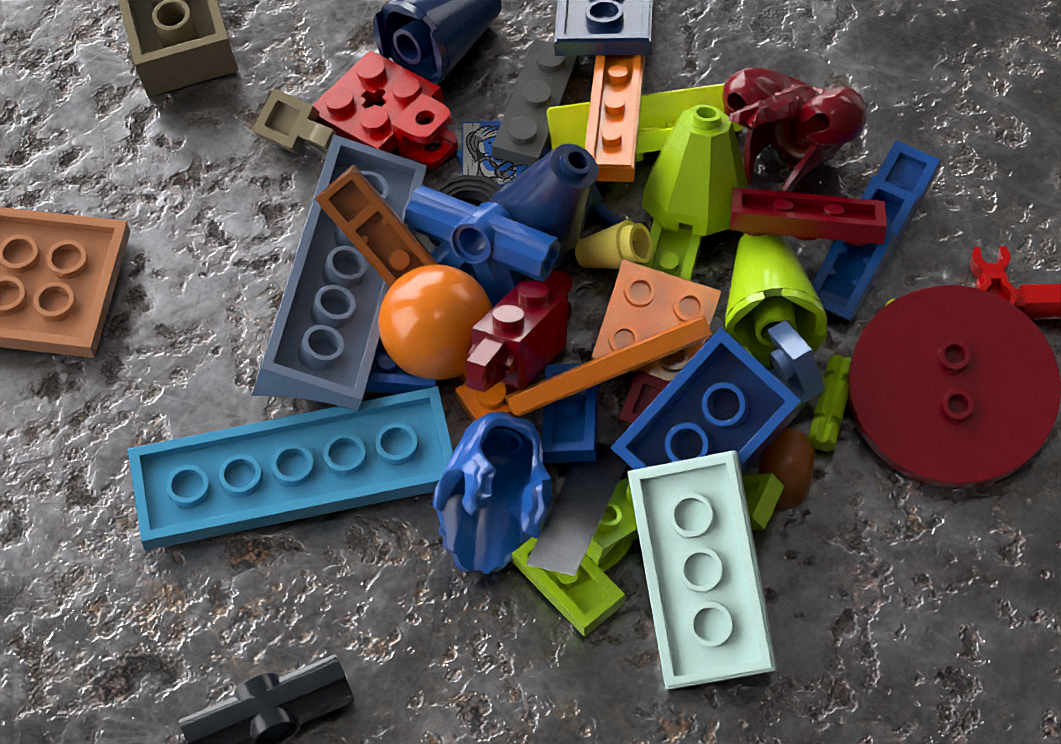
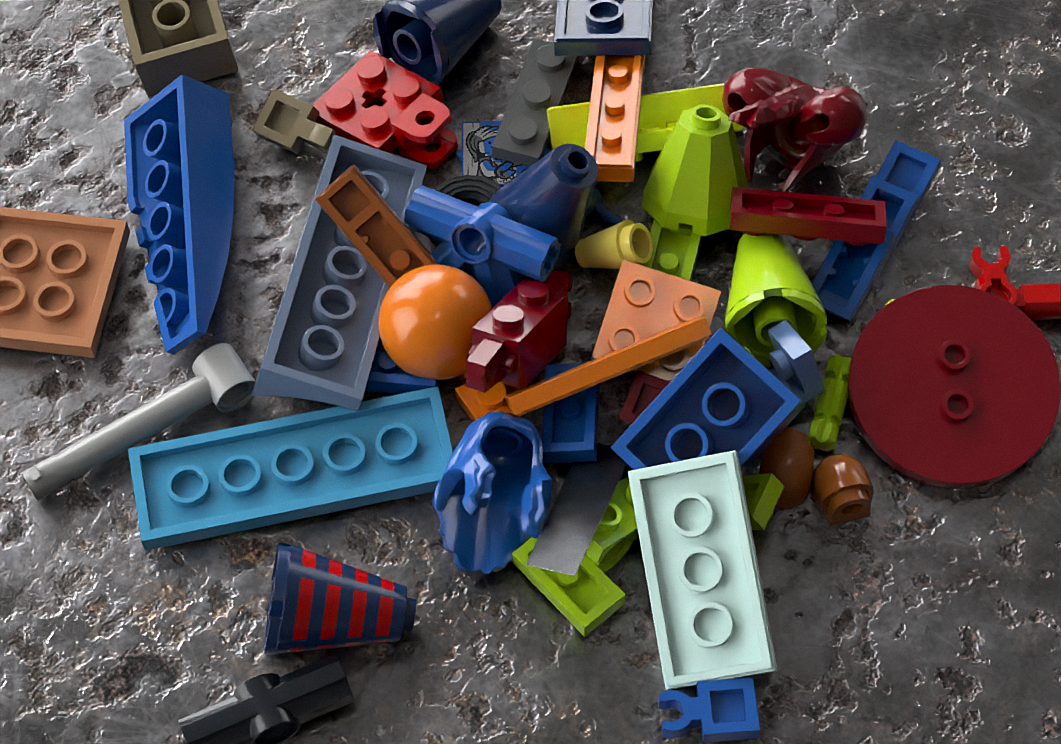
(184, 198): none -> blue wedge
(218, 380): none -> light grey piece
(331, 605): none -> dark blue cone
(722, 709): none -> blue plate
(842, 489): none -> dark orange piece

